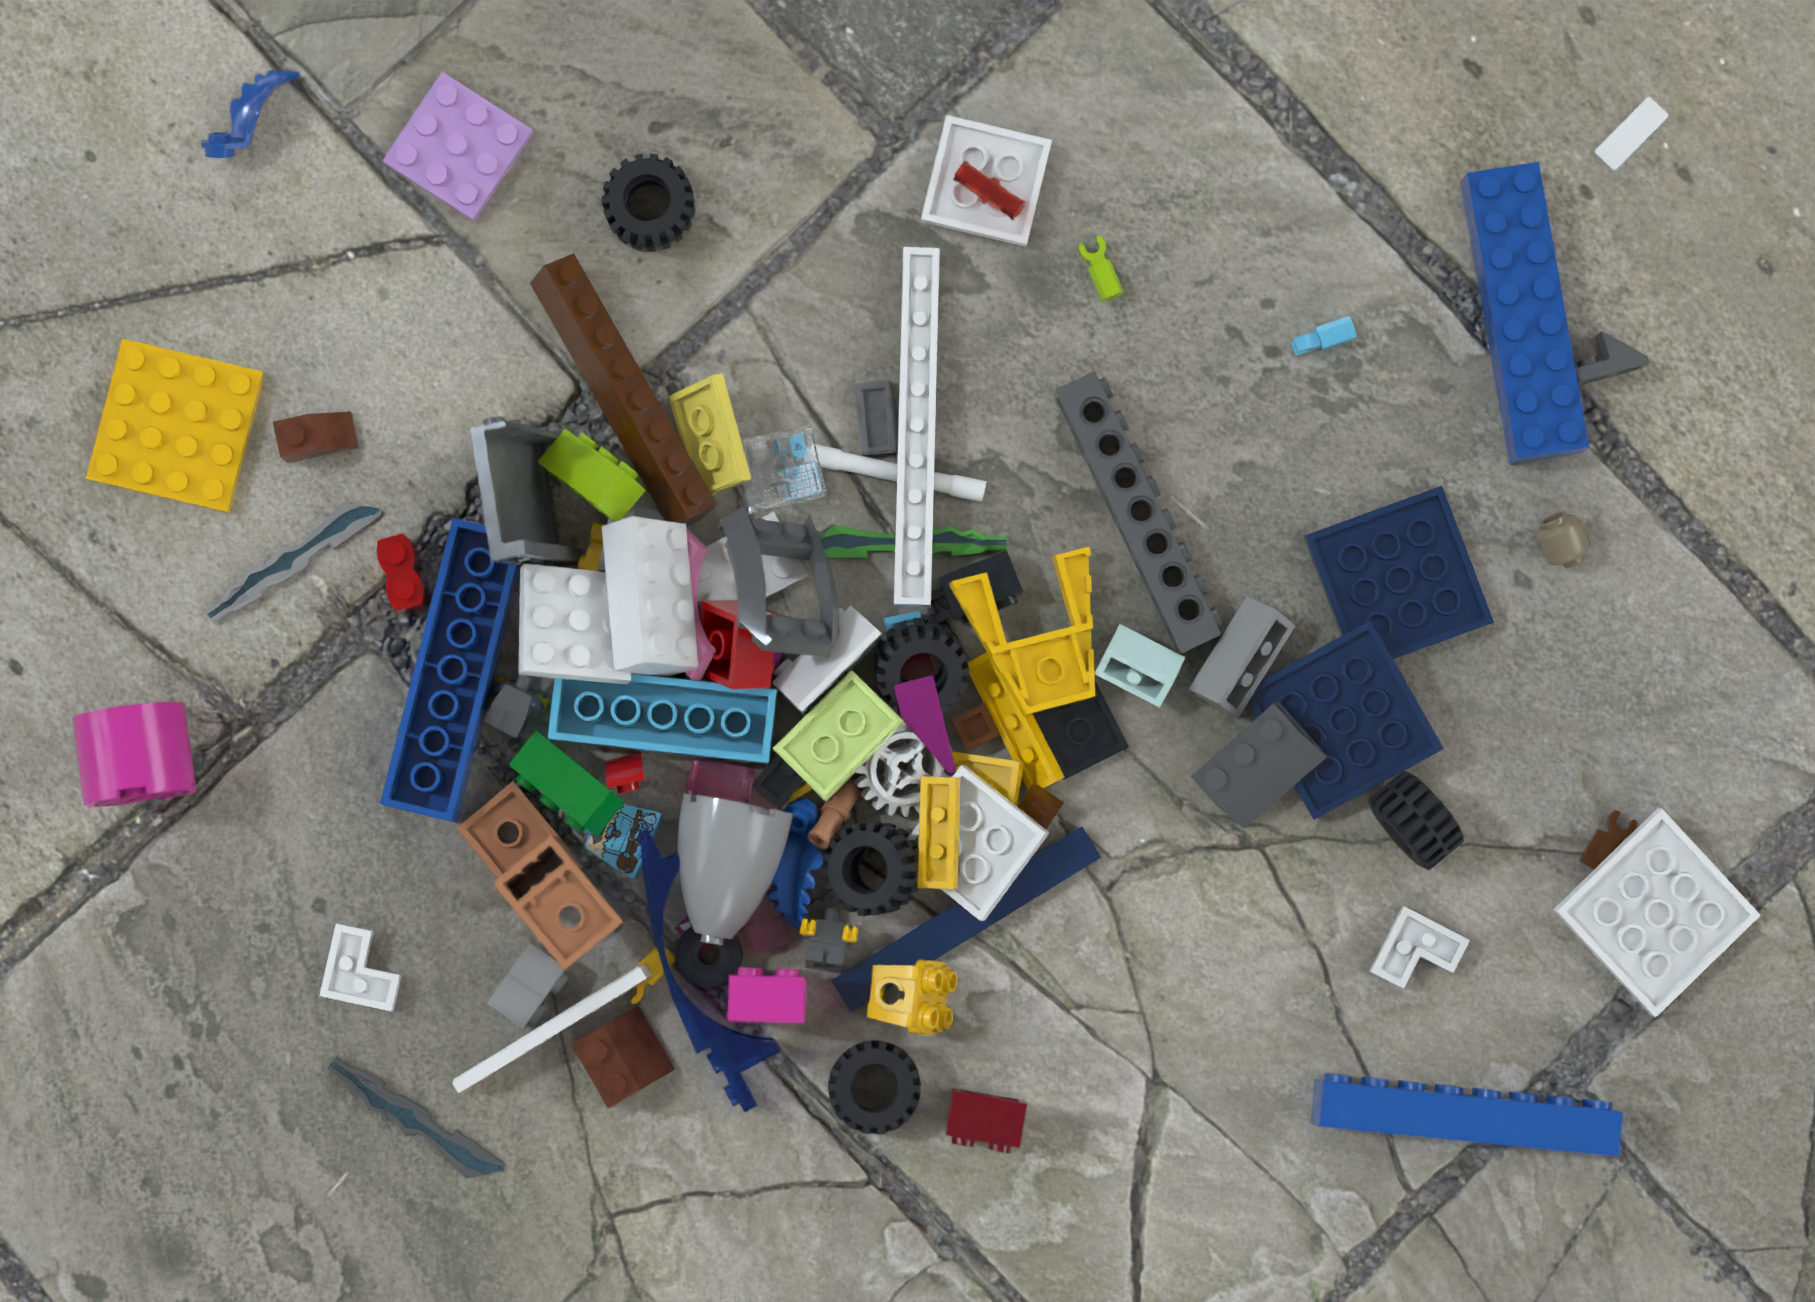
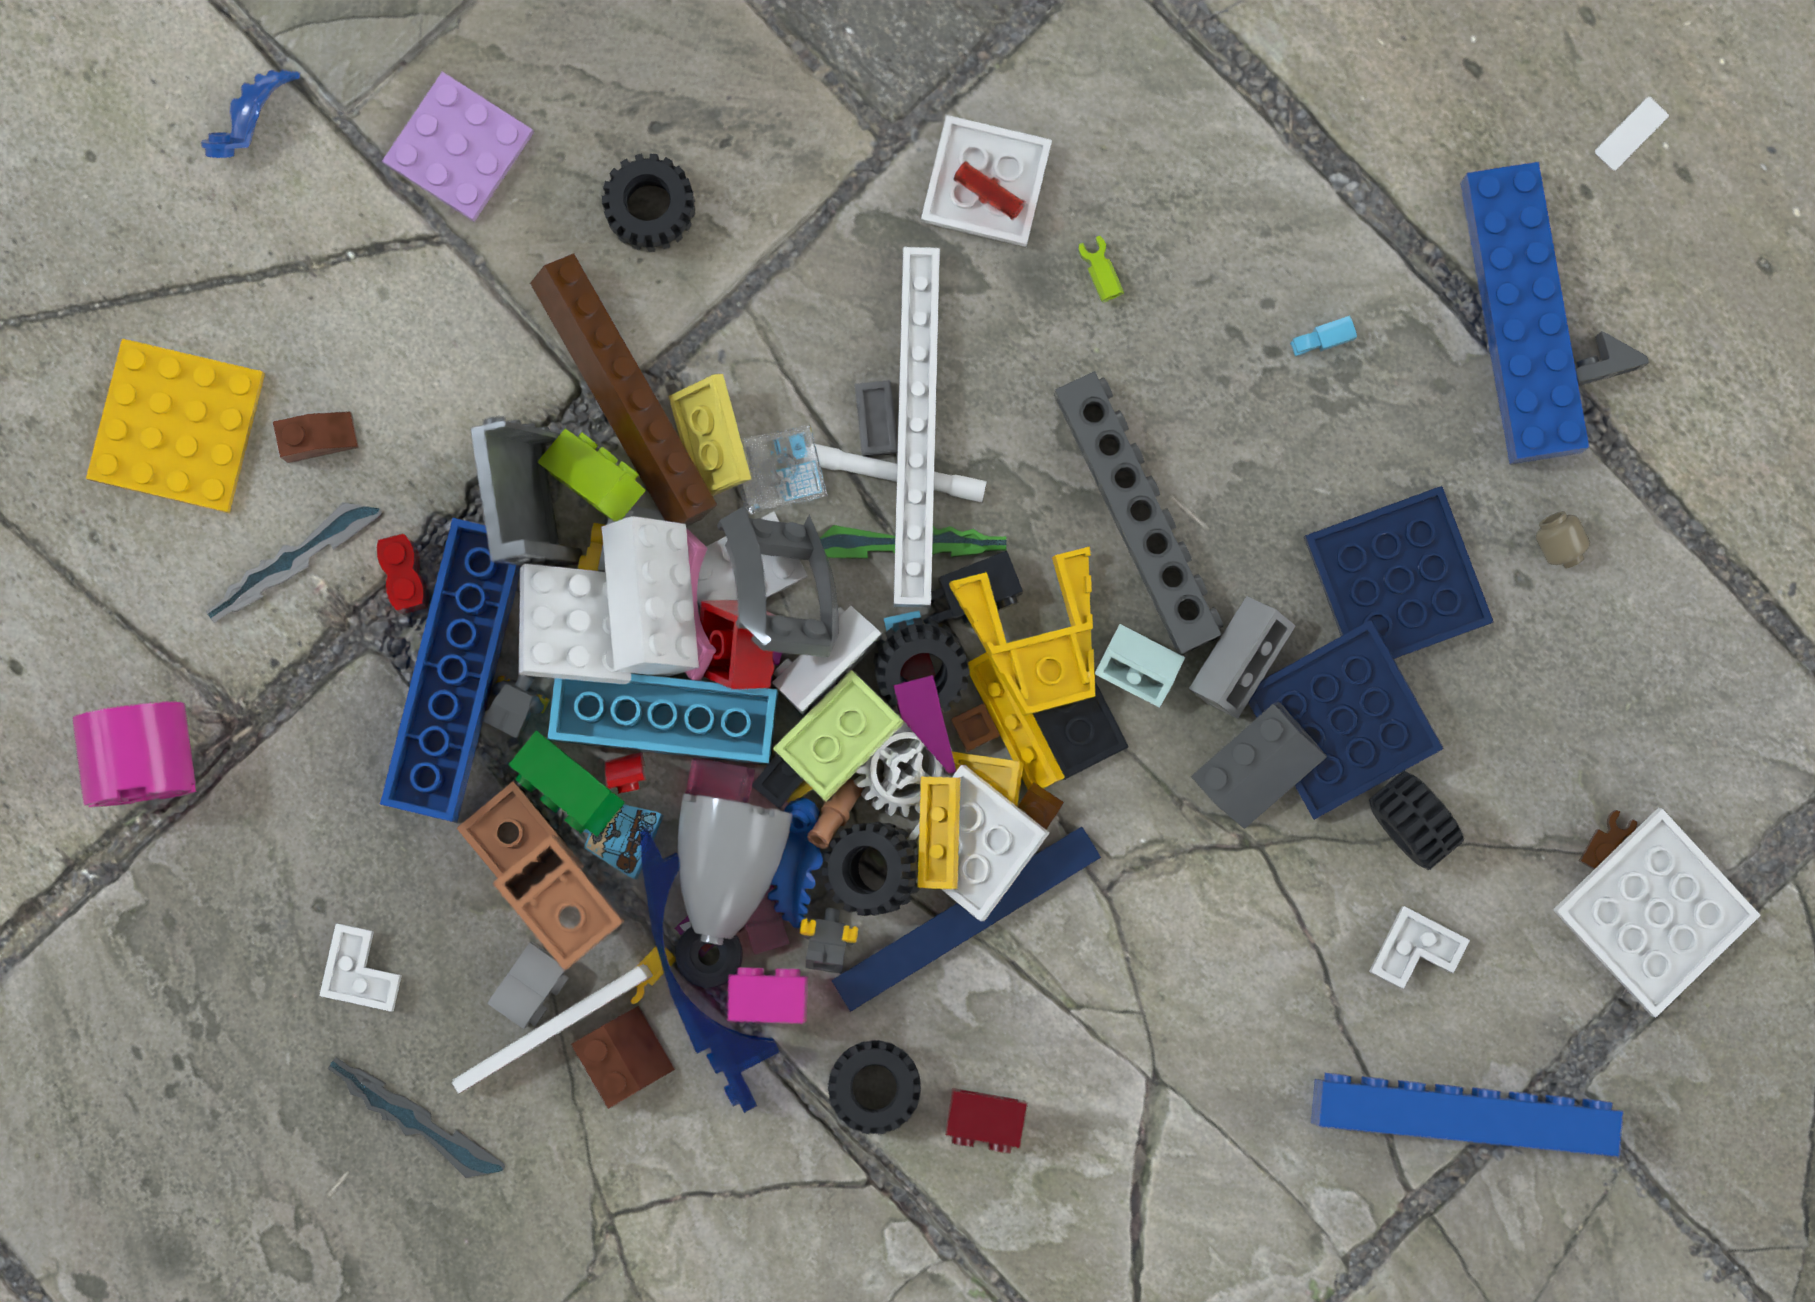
(924, 1000): yellow piece -> none

